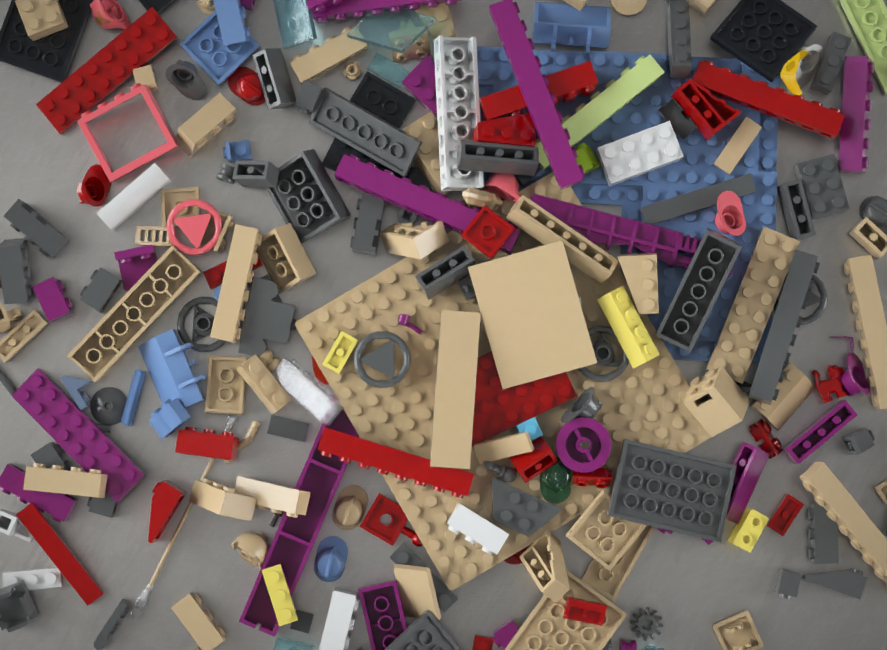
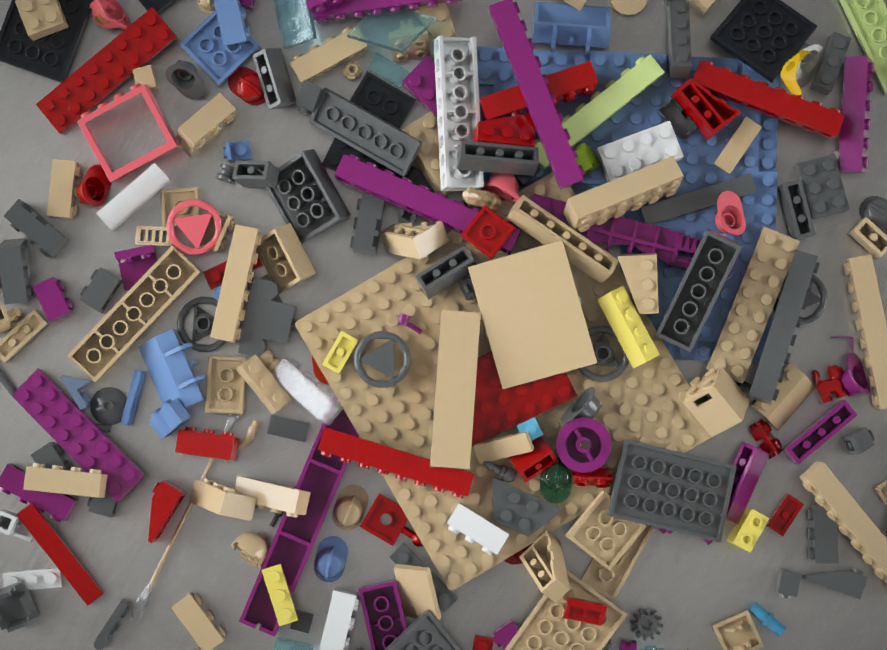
(63, 189): none -> tan brick
(623, 194): none -> tan brick
(767, 619): none -> dark azure pin

